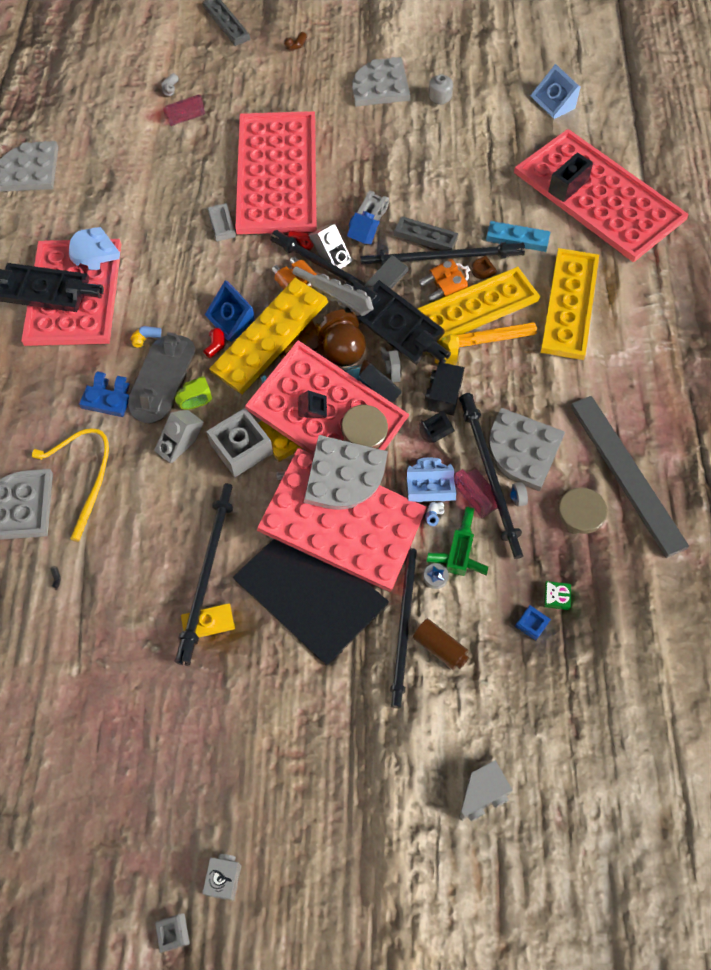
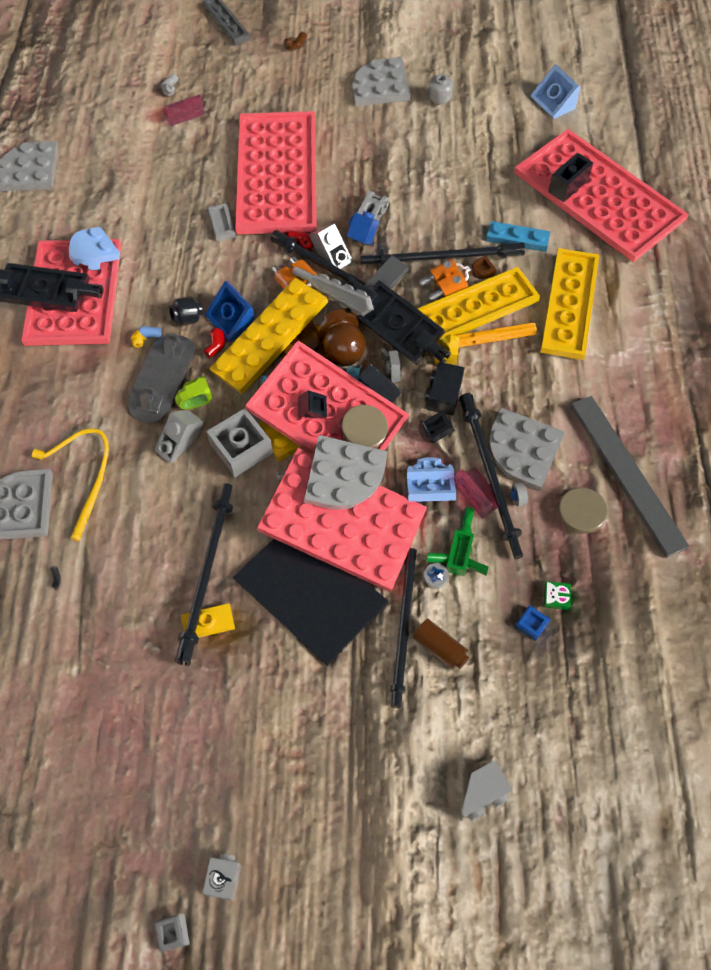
(103, 400): blue plate -> none
(185, 311): none -> black head
(425, 234): dark grey plate -> none
(434, 509): arm -> none

